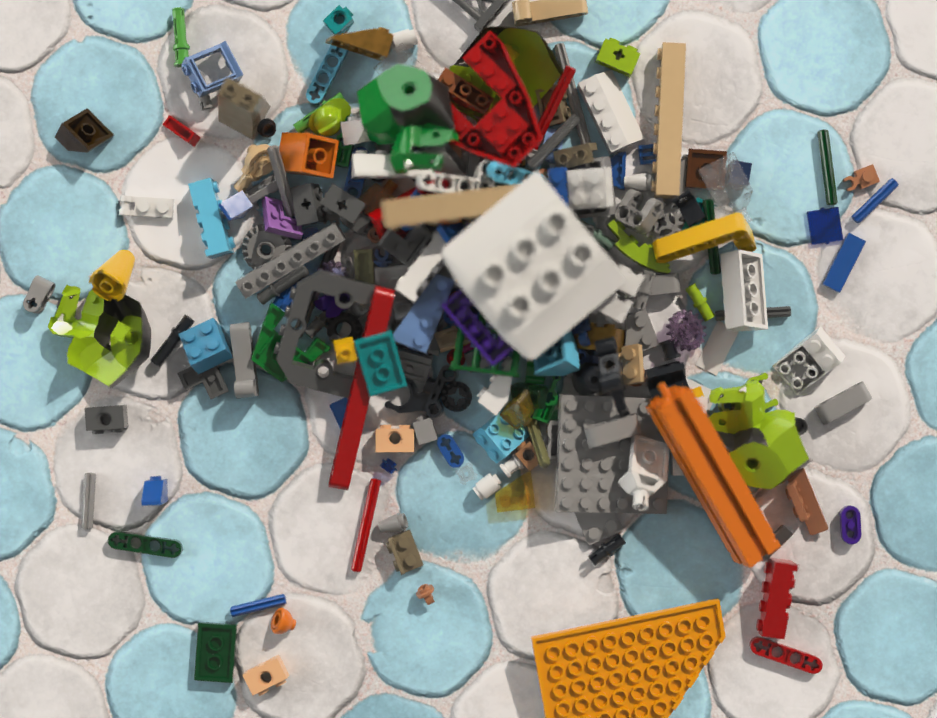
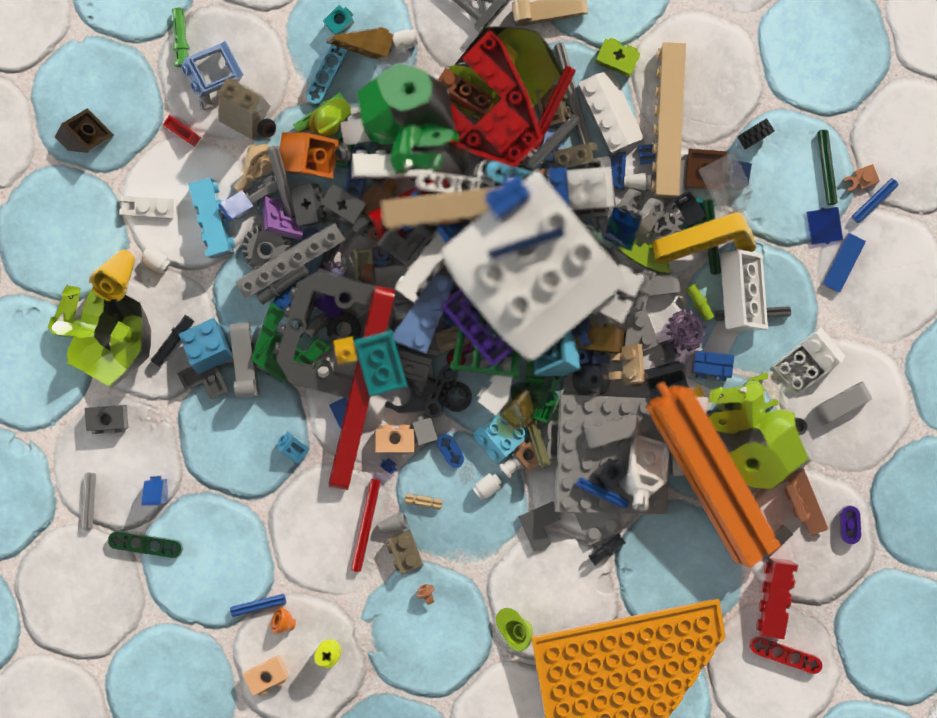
(39, 292): light grey piece -> none
(155, 260): none -> white brick
(215, 652): dark green plate -> none
(292, 447): none -> dark azure bracket
(329, 660): none -> neon yellow piece
(343, 152): none -> dark grey plate
(367, 272): none -> reddish brown tile
(423, 501): none -> tan axle
(507, 197): none -> blue brick
(514, 629): none -> lime piece
(516, 495): clear yellow wing -> none
(526, 243): none -> dark blue axle
(534, 522): none -> dark grey tile
(601, 473): none -> black brick
(602, 493): none -> blue axle
(611, 379): black piece -> none
(622, 229): none -> piece
(712, 364): none -> blue brick
(755, 133): none -> black tyre

